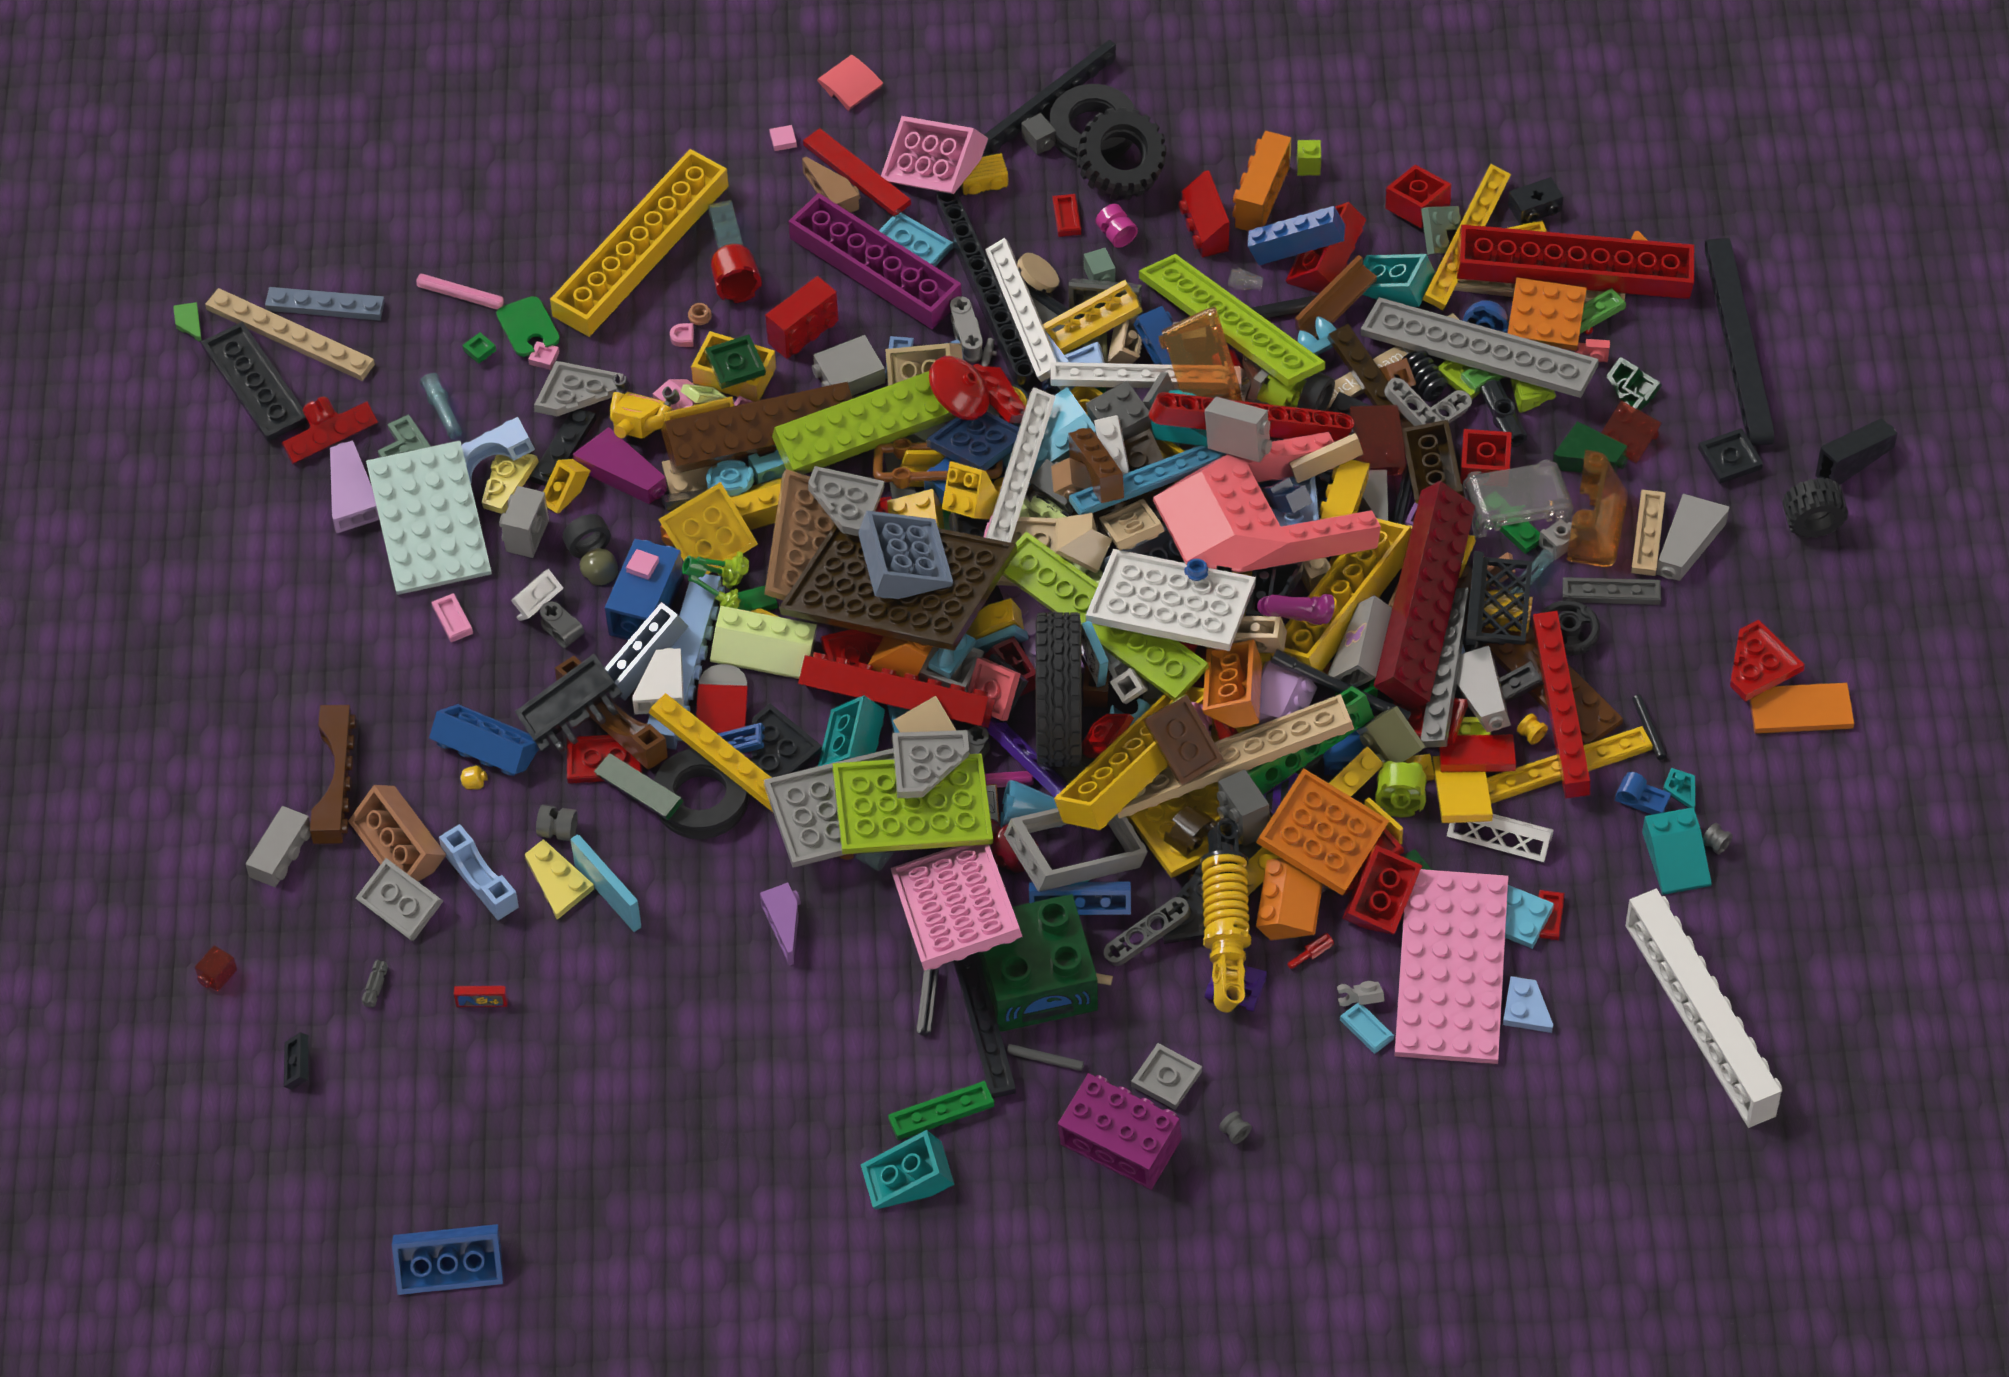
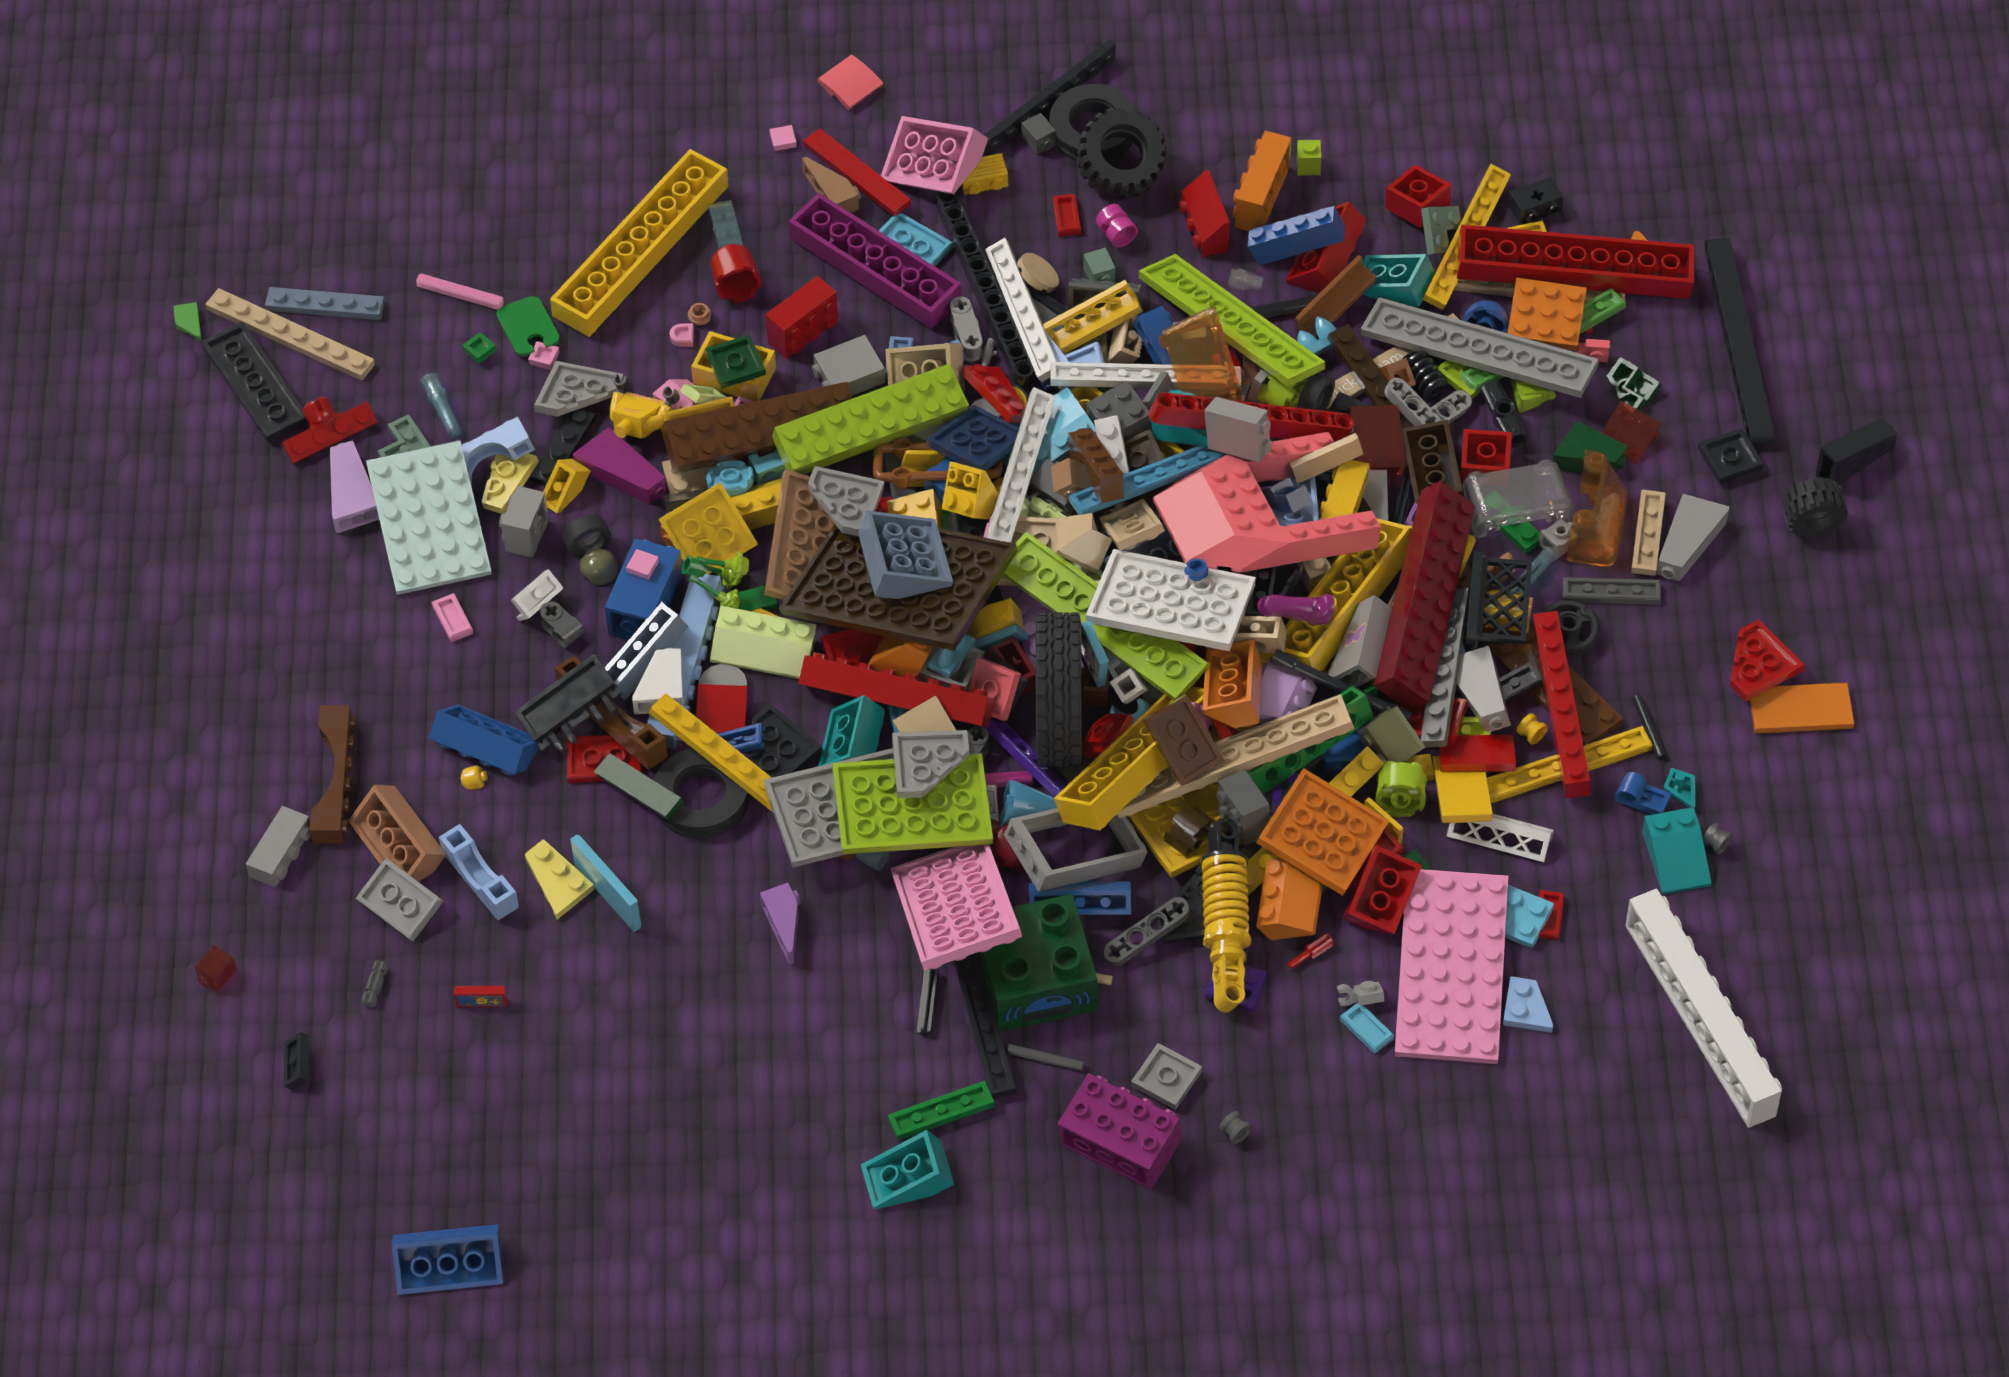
(557, 823): dark grey wheel -> none
(959, 387): red dish -> none

